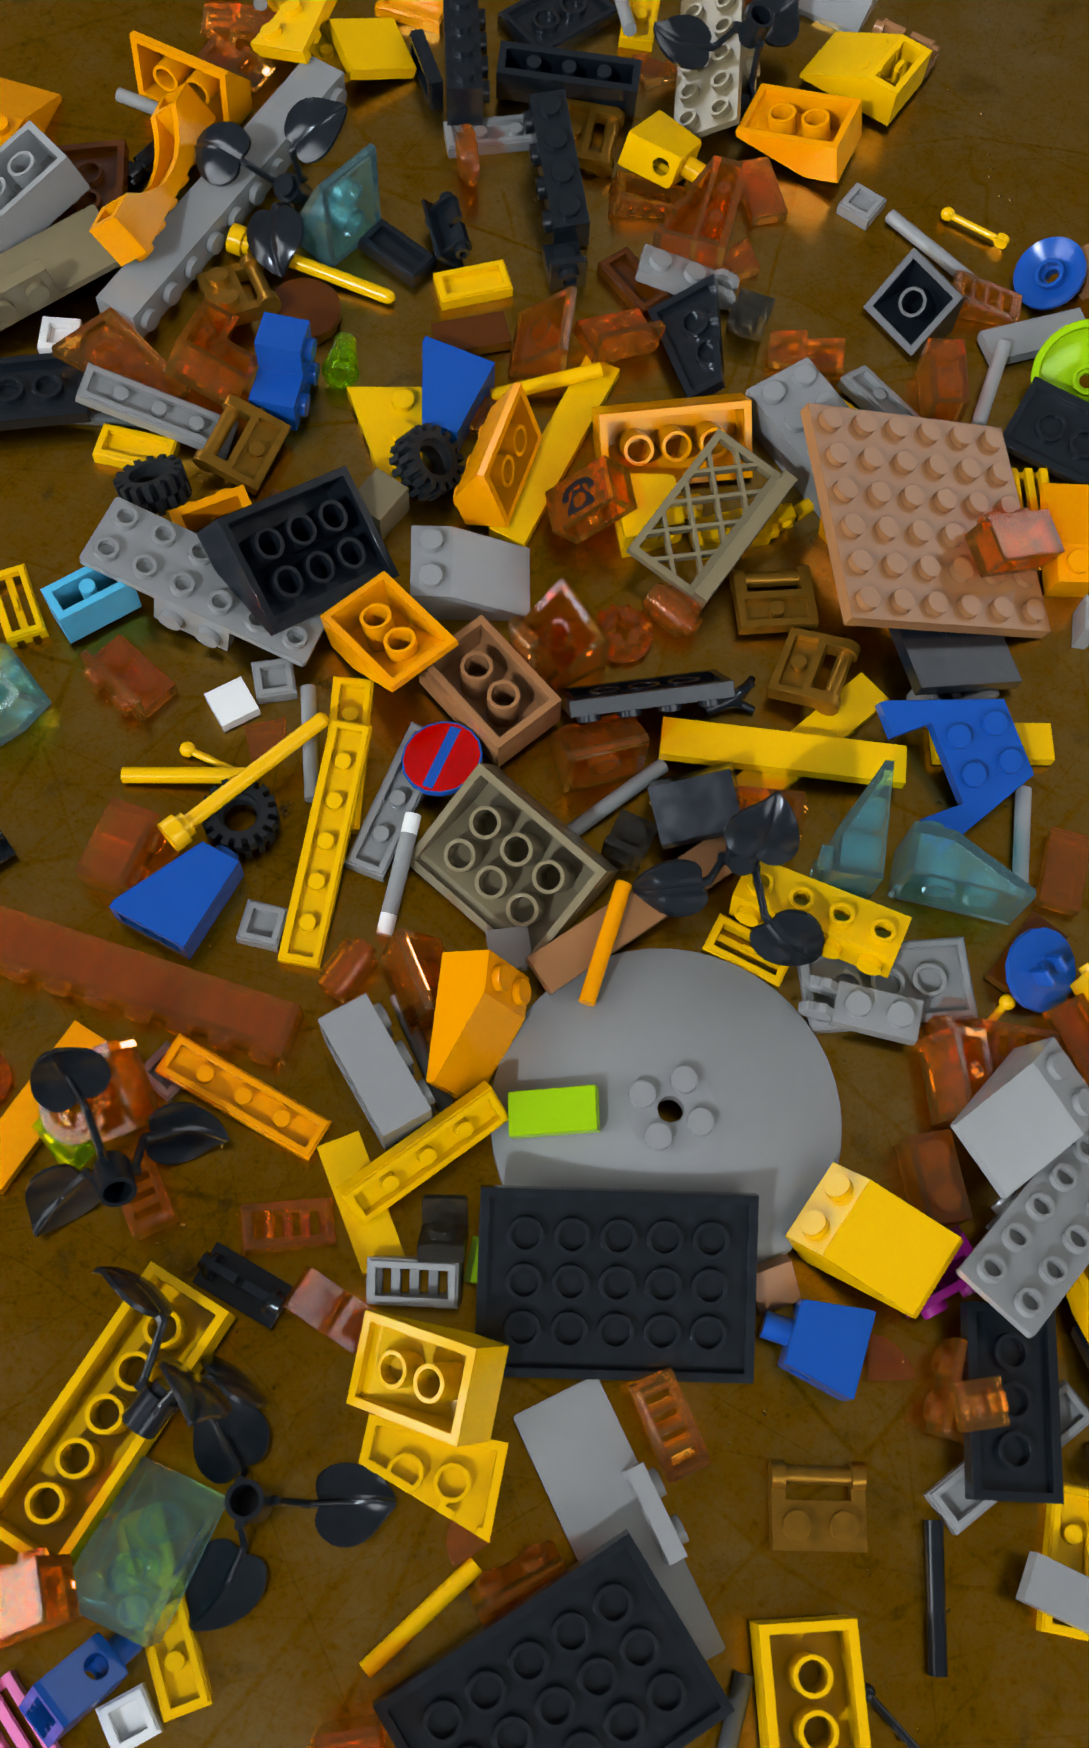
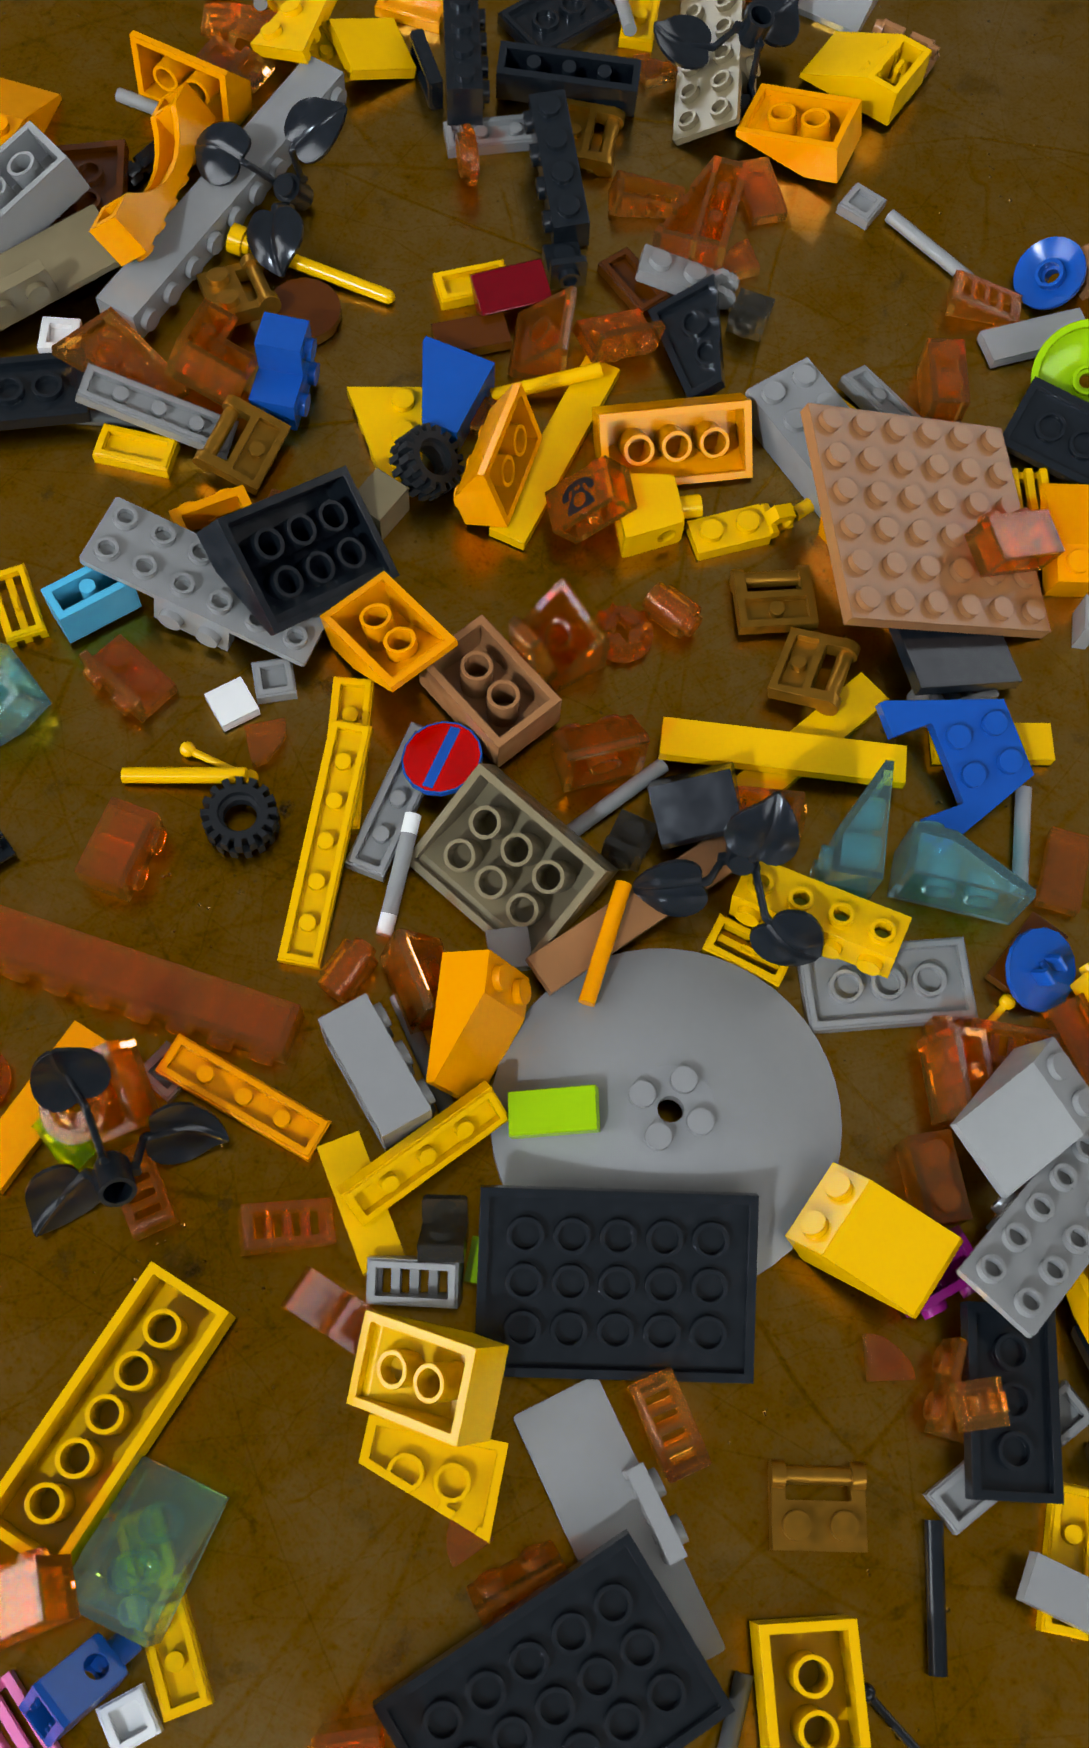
(154, 483): black tyre -> none
(181, 827): yellow piece -> none
(181, 1389): black plant -> none
(182, 898): blue slope -> none
(229, 1581): black plant -> none
(242, 1284): black hinge -> none
(262, 925): light grey tile -> none
(310, 749): light grey bar -> none
(341, 362): clear neon green cone -> none
(342, 209): clear light blue slope -> none
(397, 253): black tile -> none
(420, 1617): yellow bar -> none
(446, 229): black hinge -> none
(468, 574): light grey slope -> none
(509, 287): none -> dark red slope
(633, 695): black plate -> none
(662, 151): yellow torso -> none
(737, 701): black bar -> none
(738, 539): dark tan fence -> none
(776, 1284): medium nougat tile -> none
(793, 345): clear orange slope -> none
(822, 1344): blue torso -> none
(864, 1010): light grey hinge -> none
(916, 303): black slope -> none
(991, 382): light grey bar -> none
(1000, 240): yellow hinge -> none

